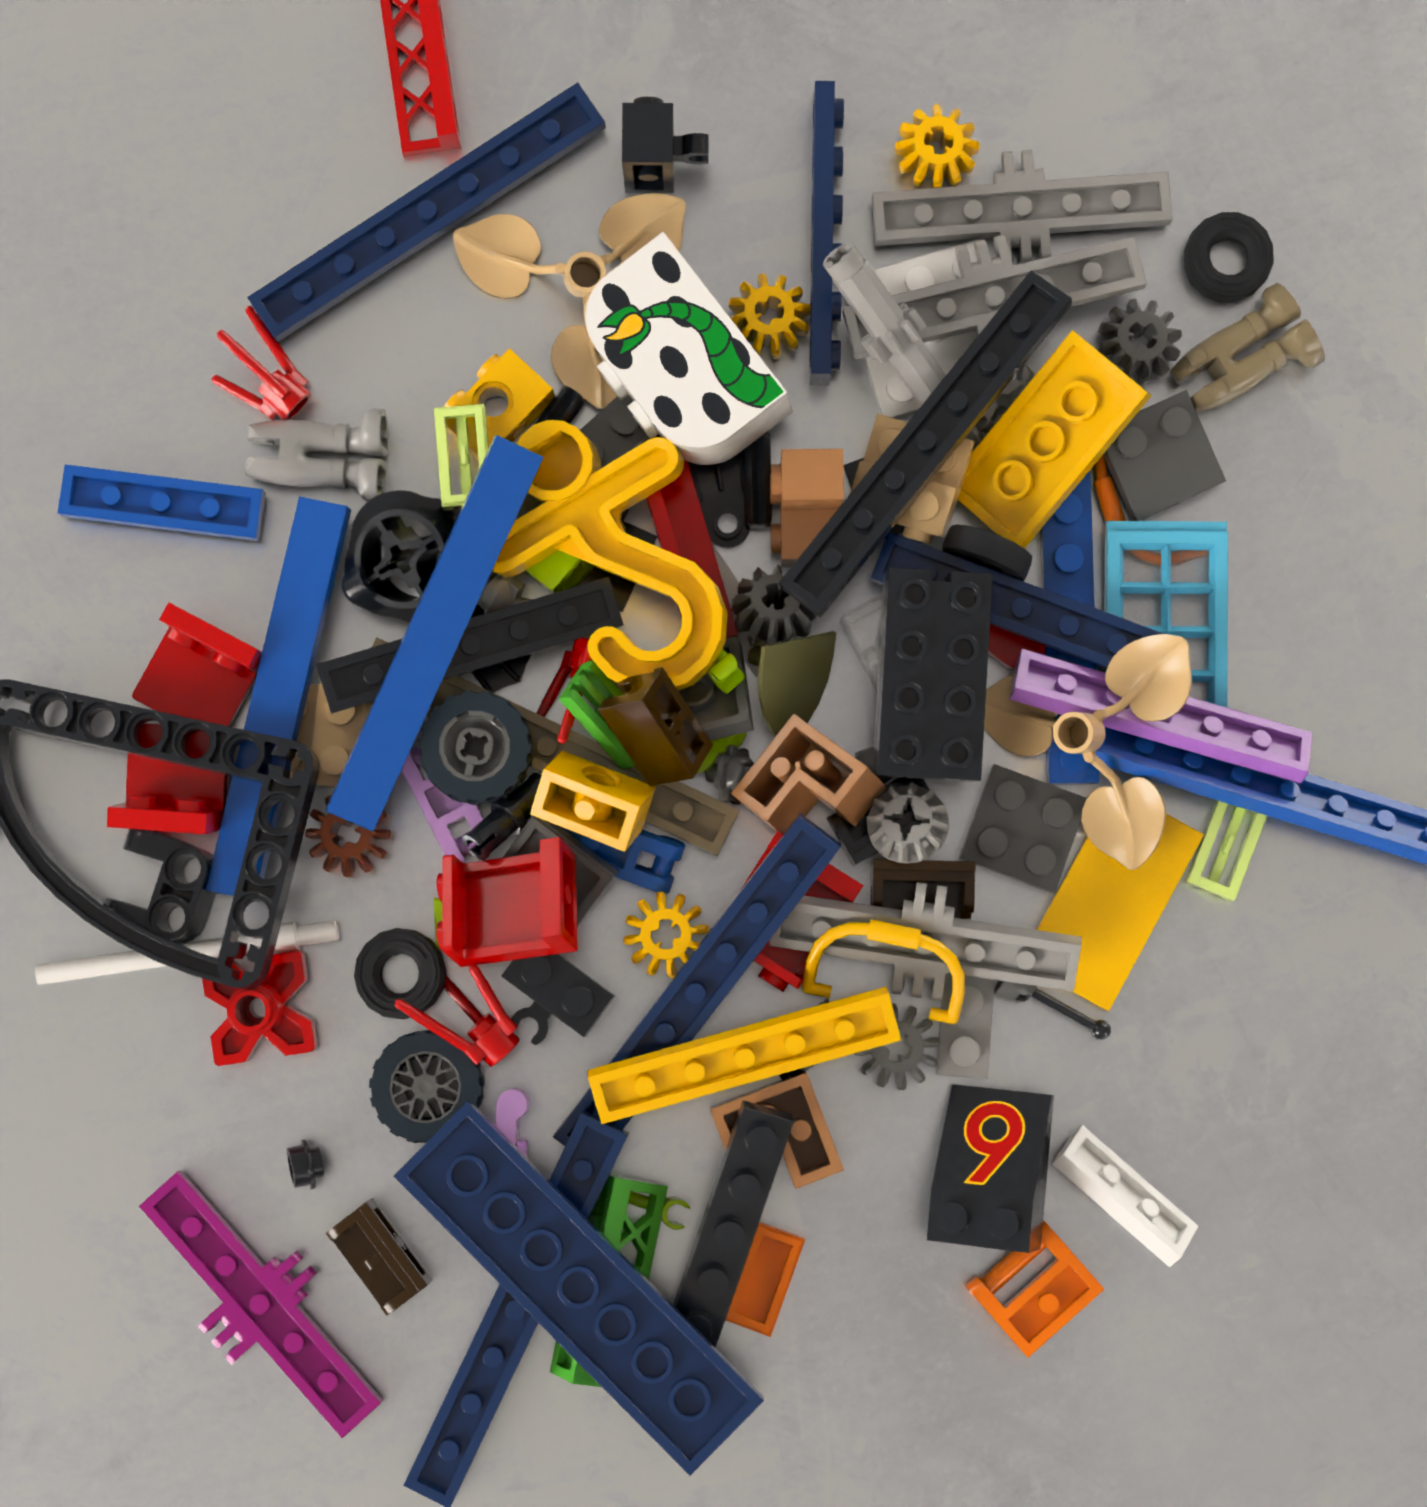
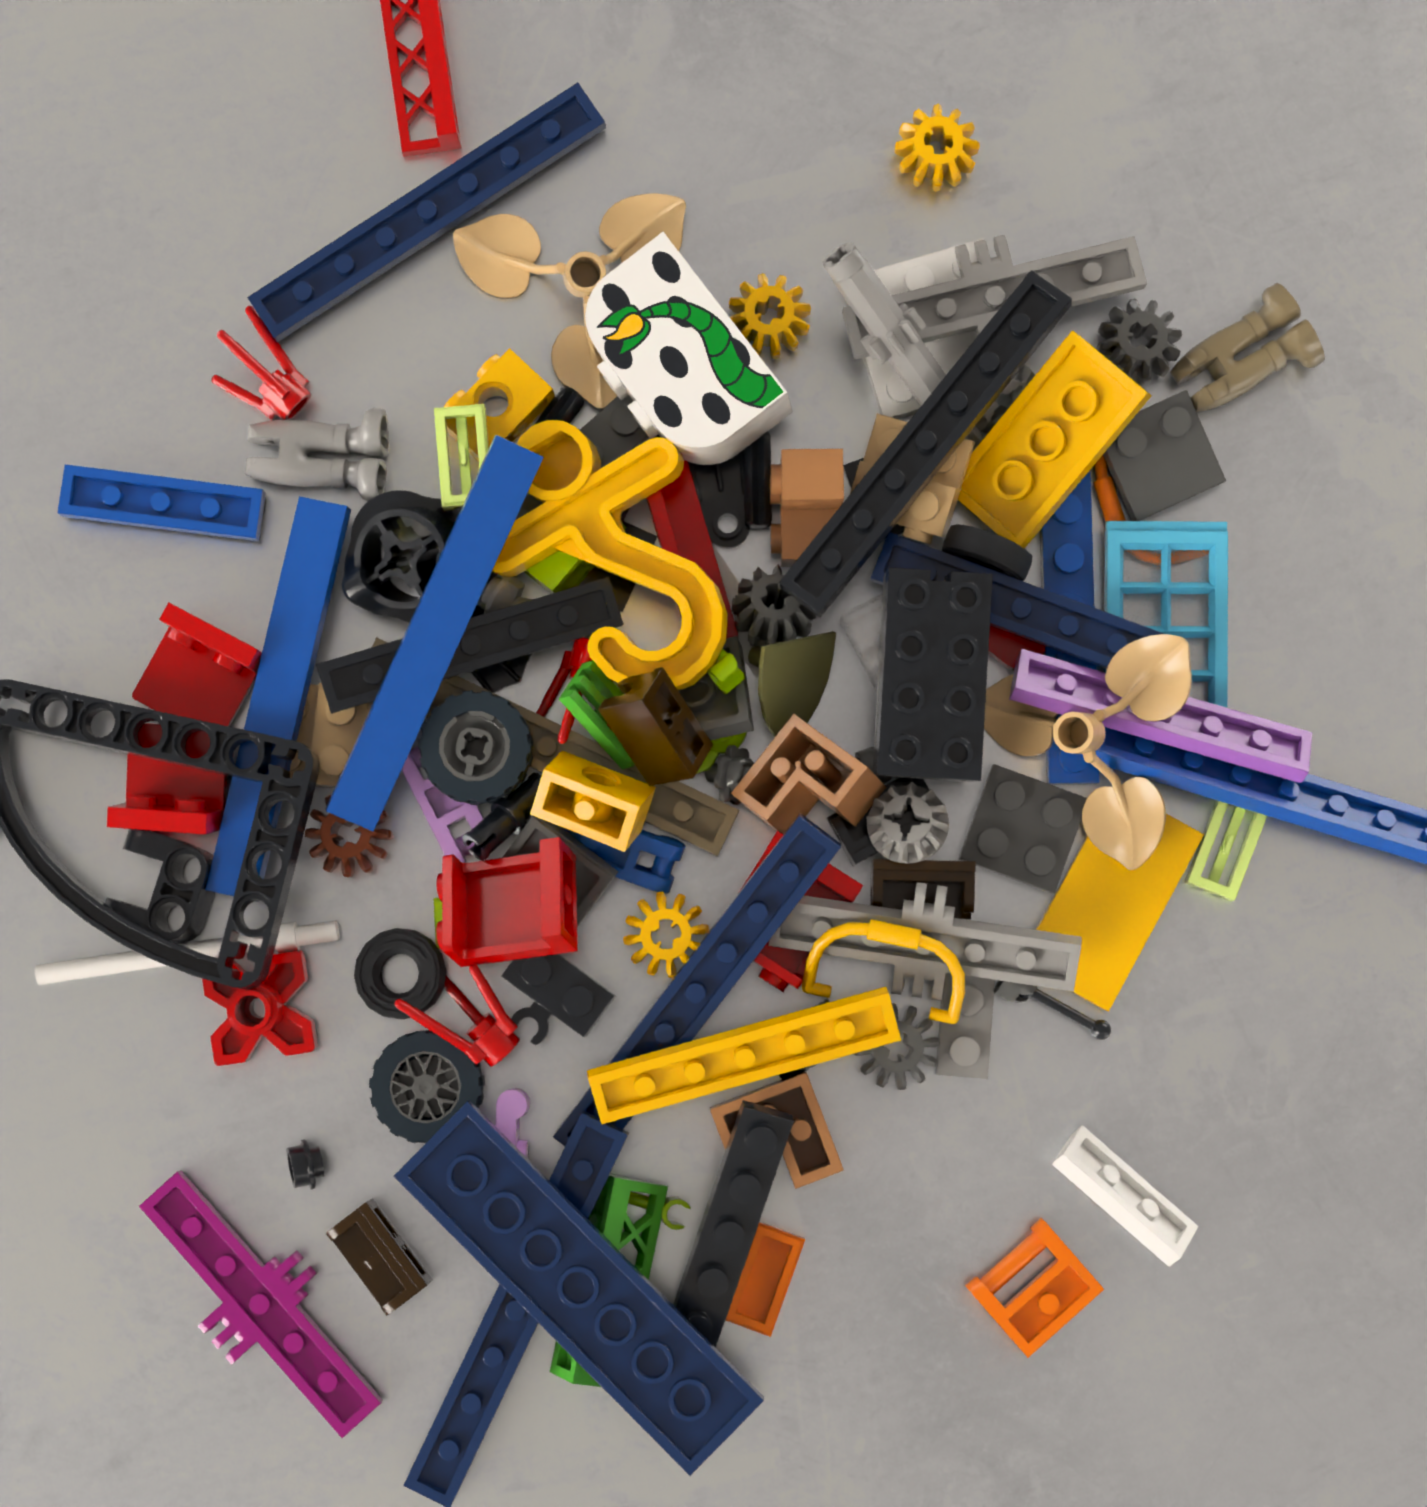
(652, 147): black brick -> none
(825, 212): dark blue plate -> none
(992, 1169): black slope -> none
(1022, 208): light grey hinge -> none
(1233, 227): black tyre -> none

